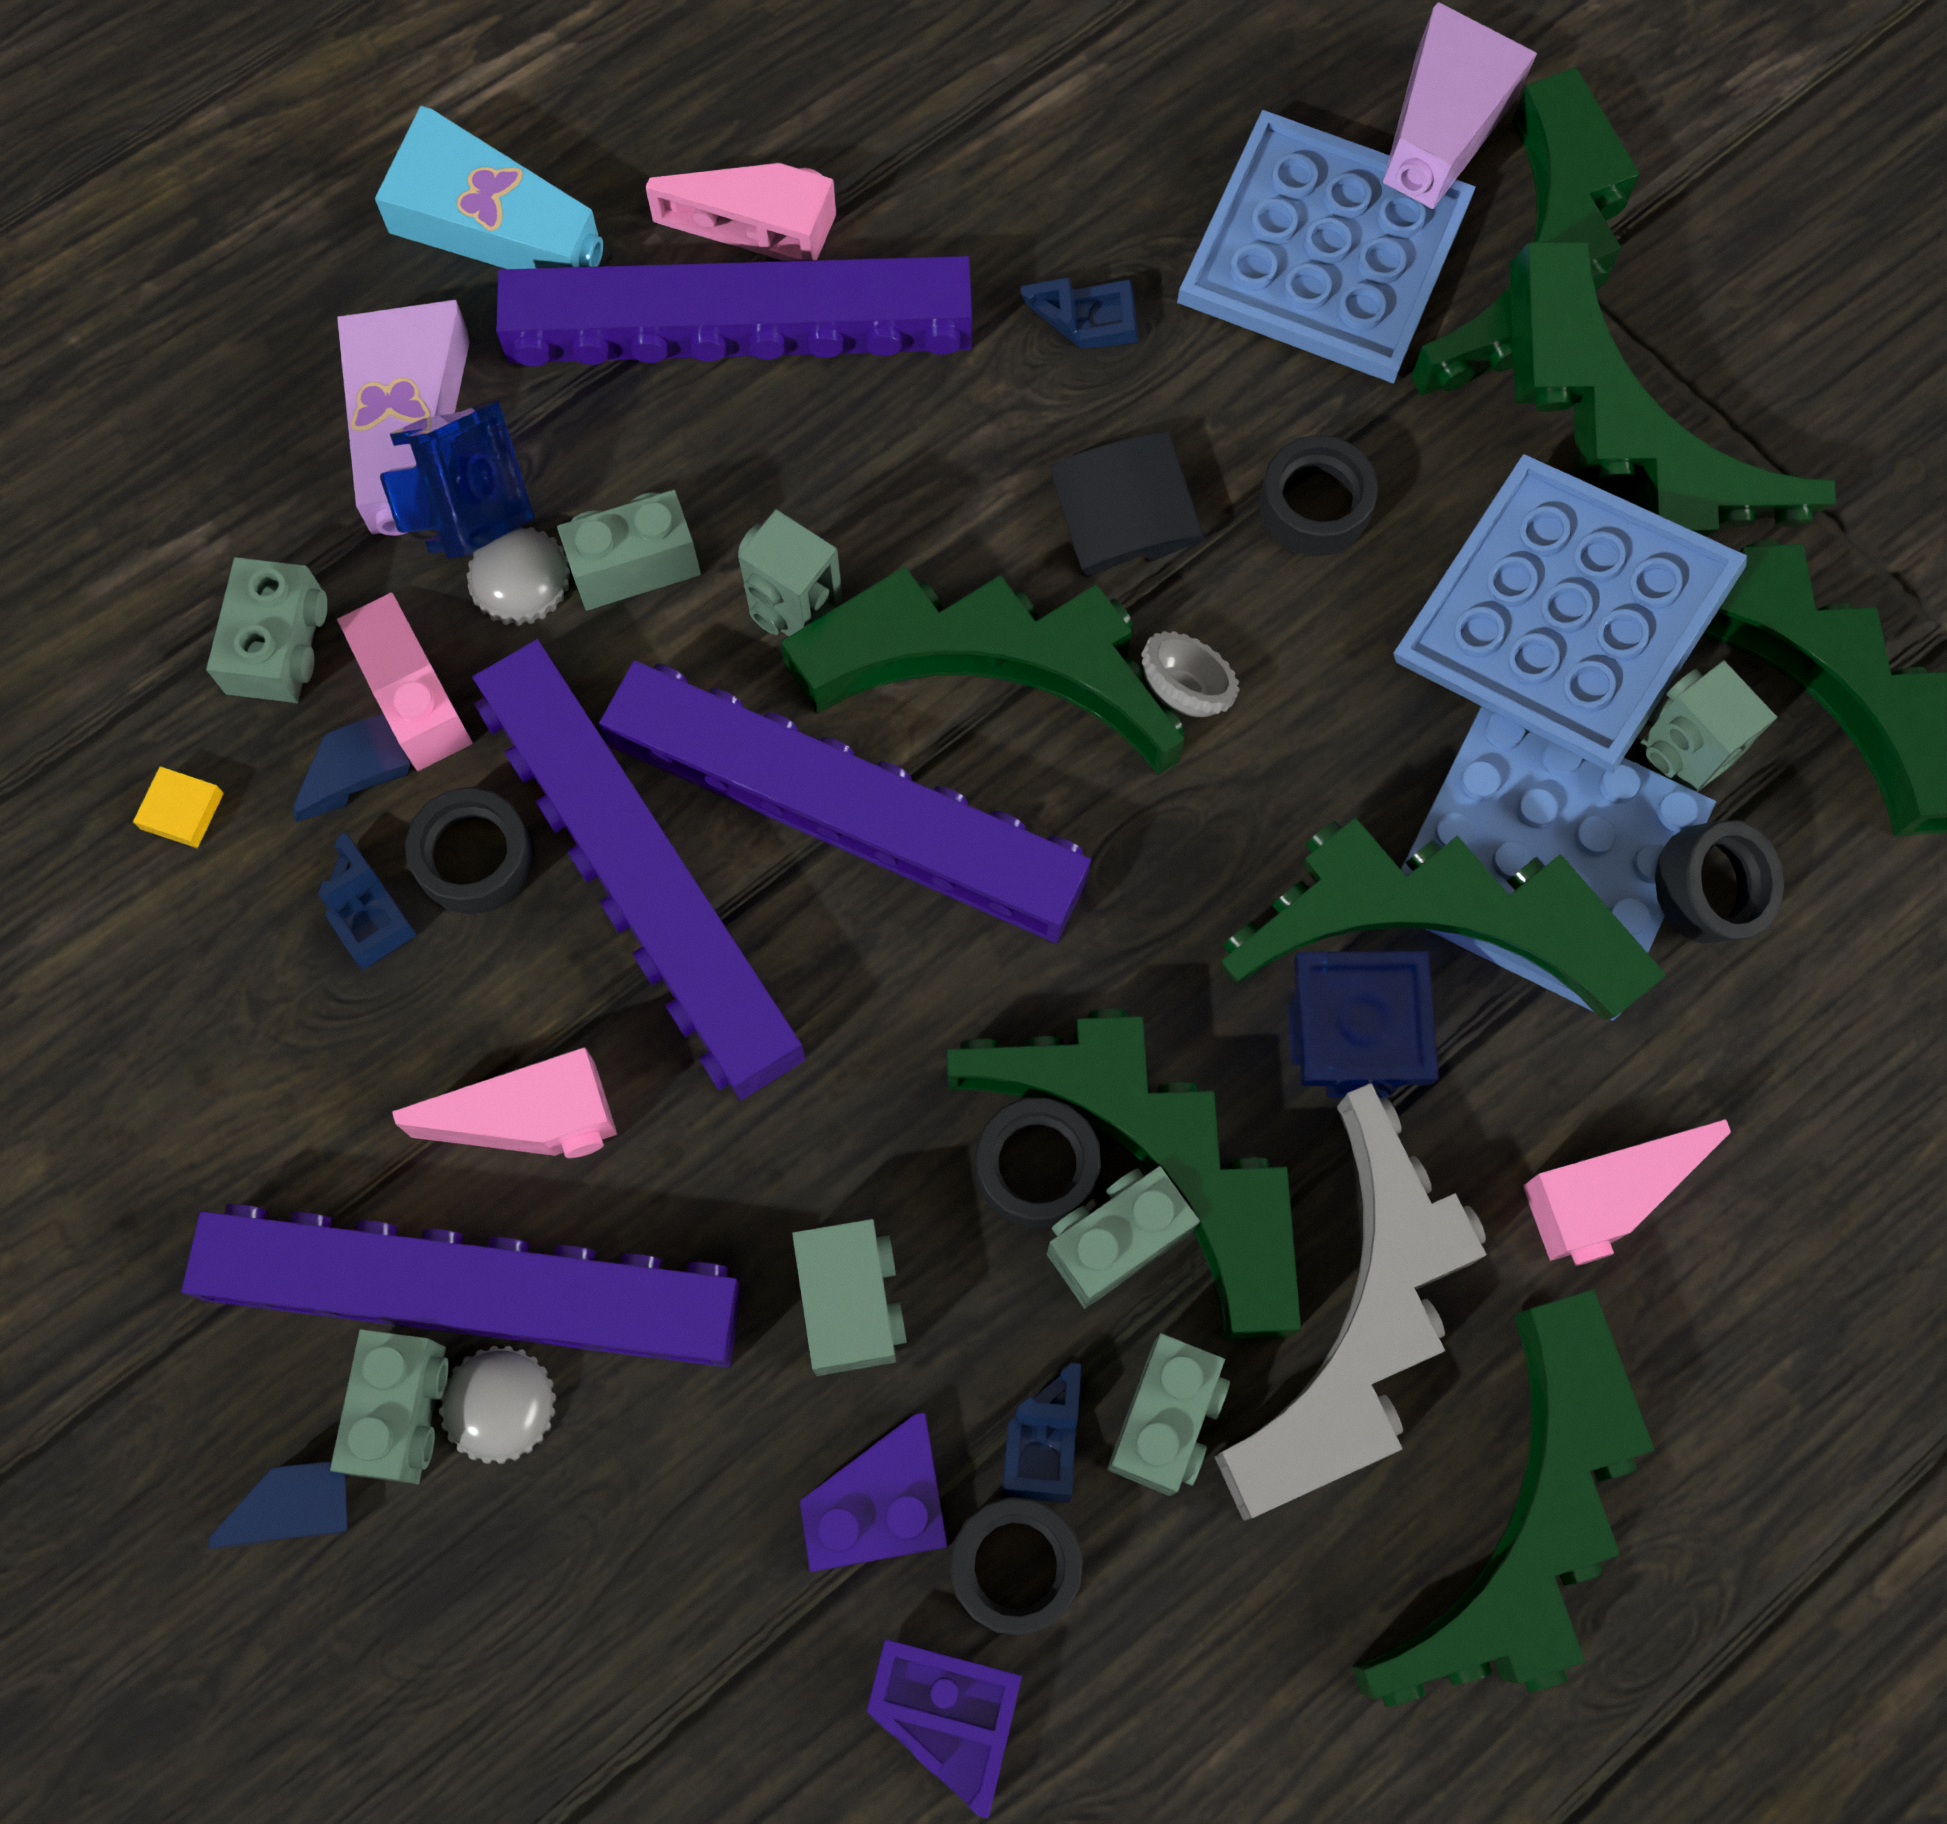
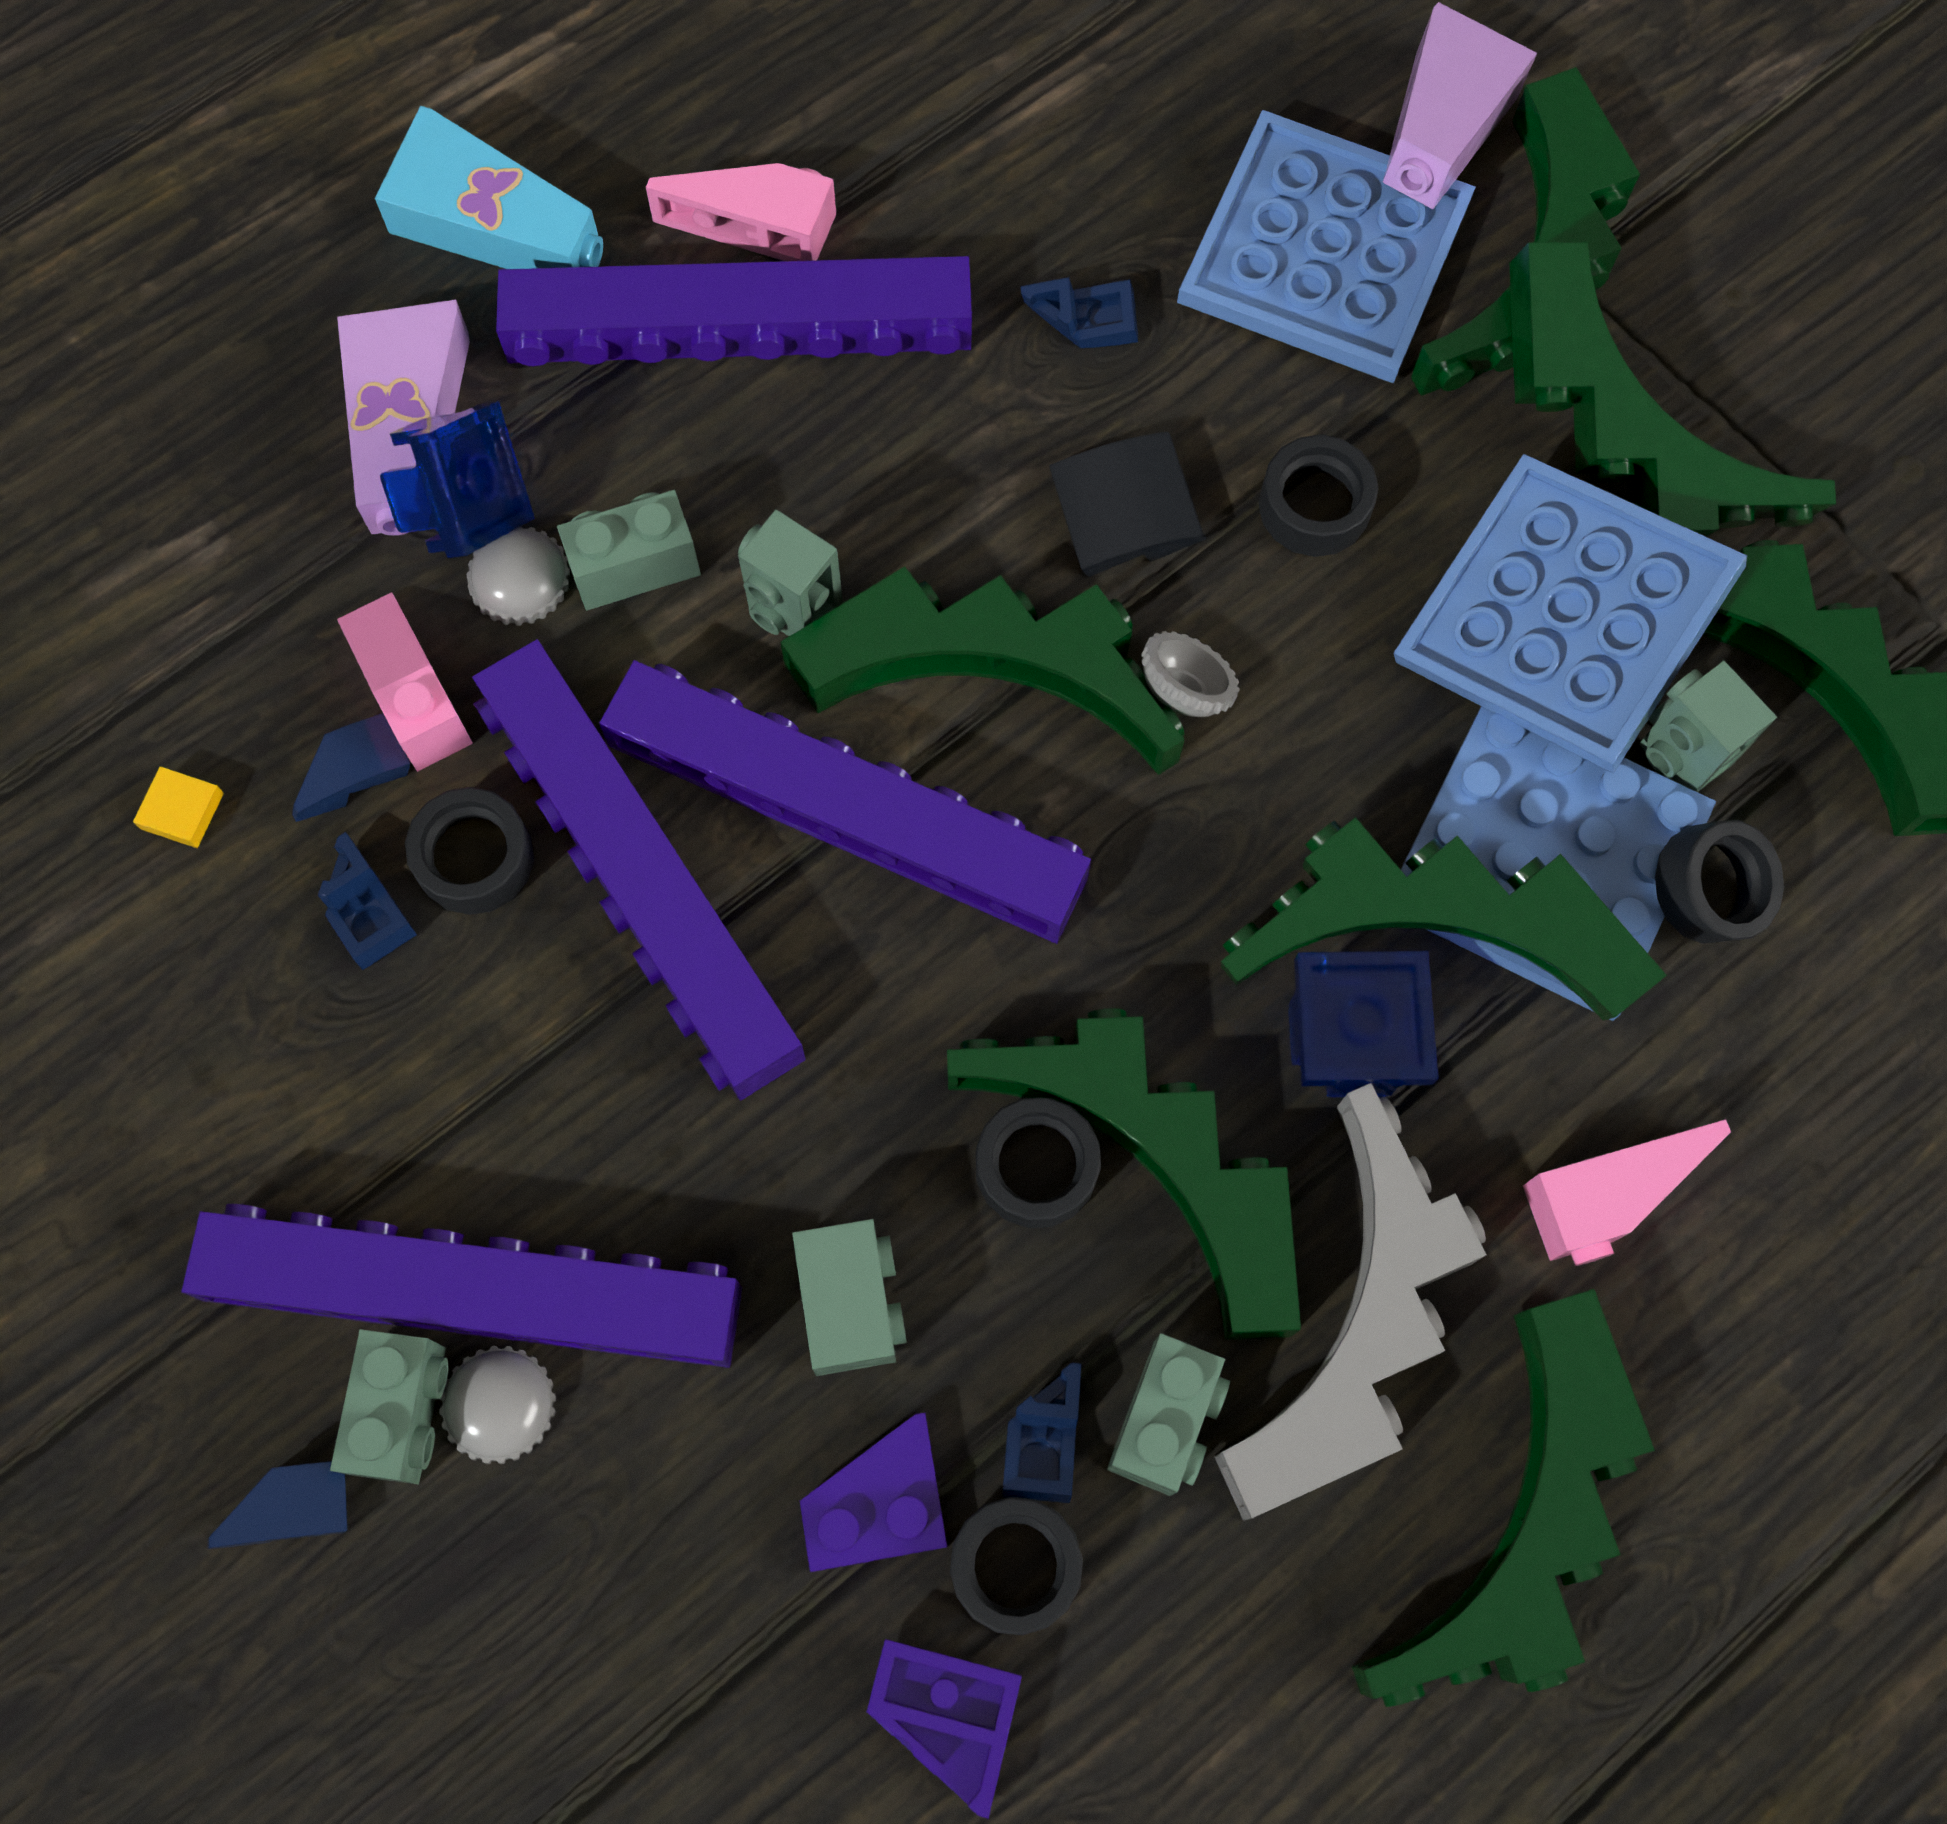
(267, 630): sand green brick -> none
(533, 1110): bright pink slope -> none
(1121, 1236): sand green brick -> none

